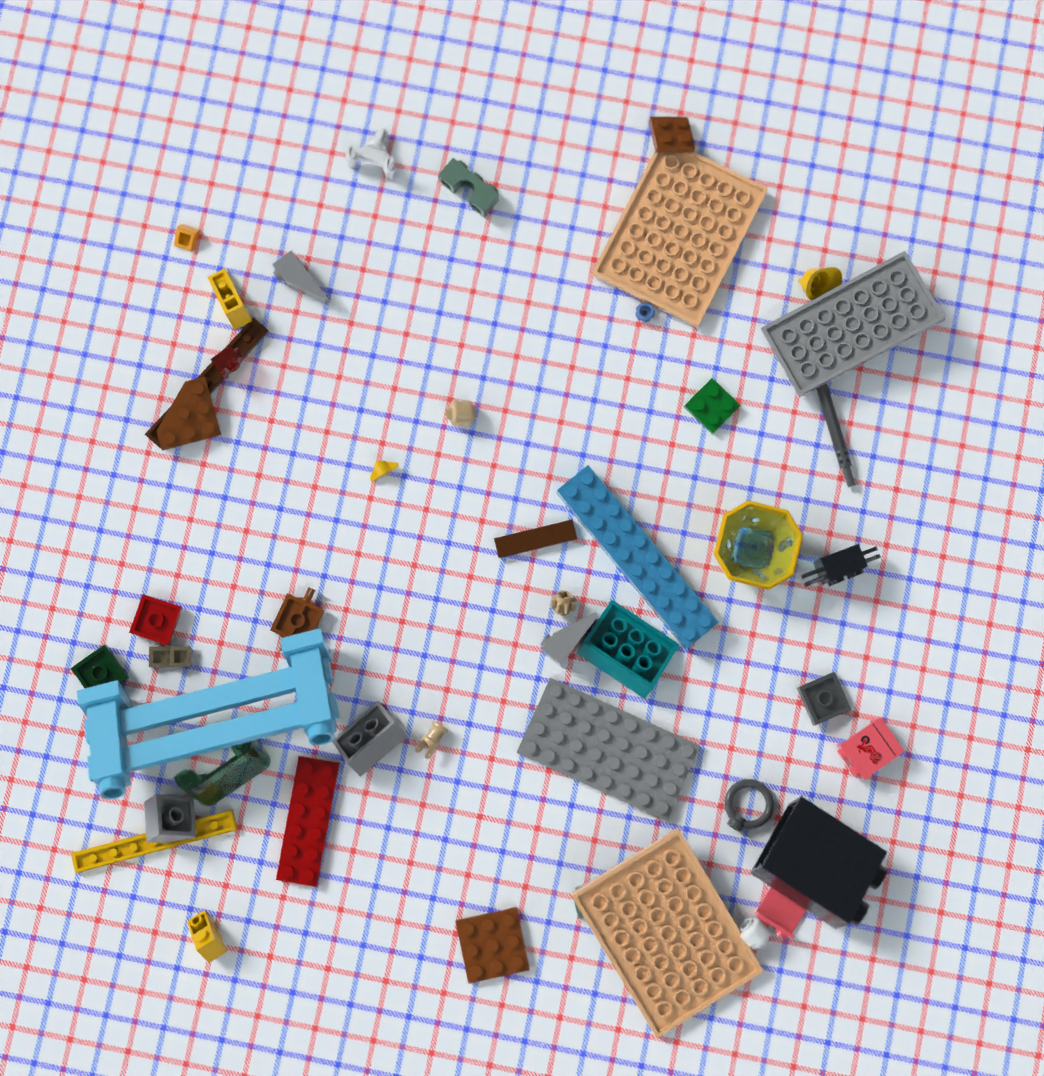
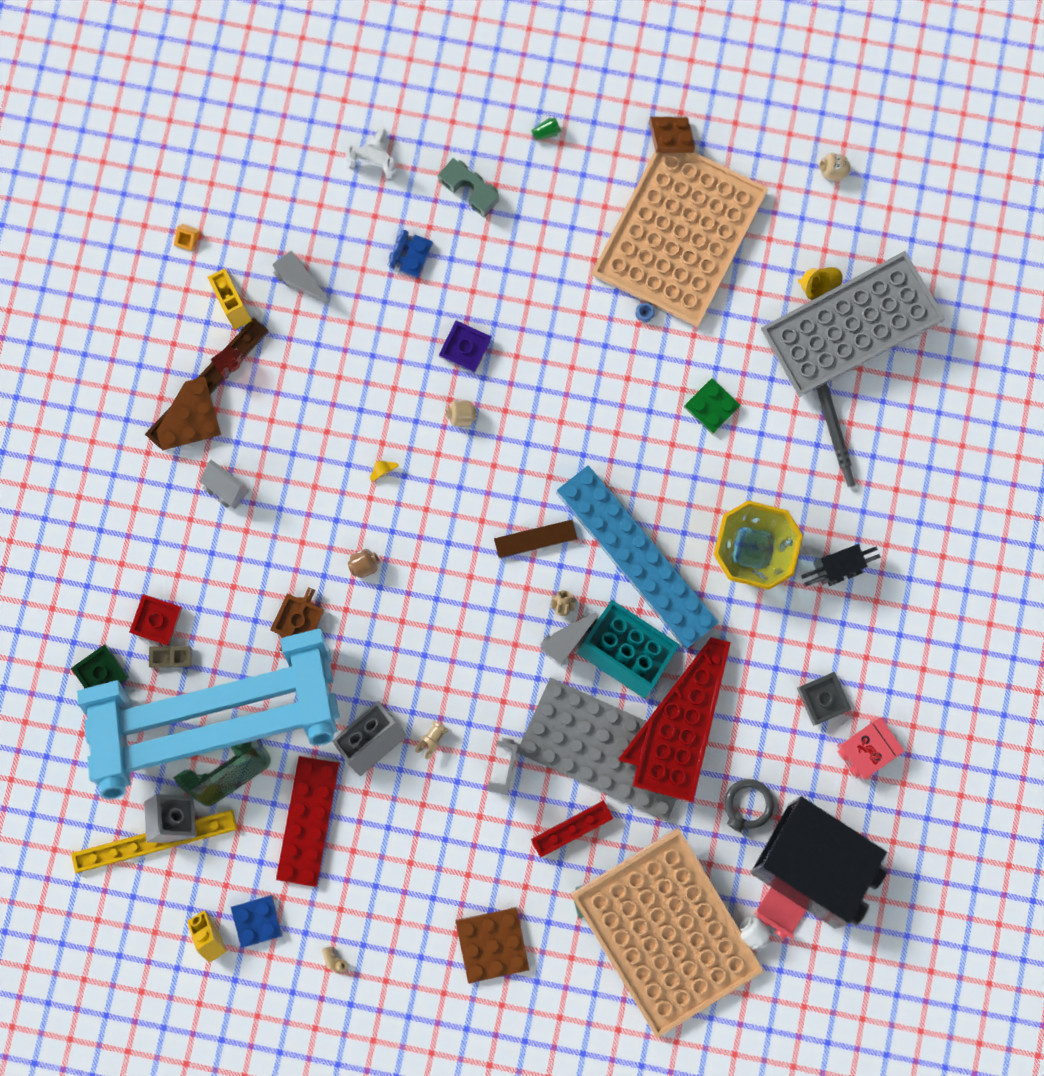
(223, 484): none -> light grey slope
(256, 921): none -> blue plate
(332, 962): none -> tan arm
(363, 563): none -> medium nougat head
(416, 255): none -> blue plate
(465, 346): none -> dark purple plate
(498, 787): none -> light grey panel
(546, 129): none -> green cone
(572, 828): none -> red plate
(675, 736): none -> red wing
(834, 166): none -> tan head

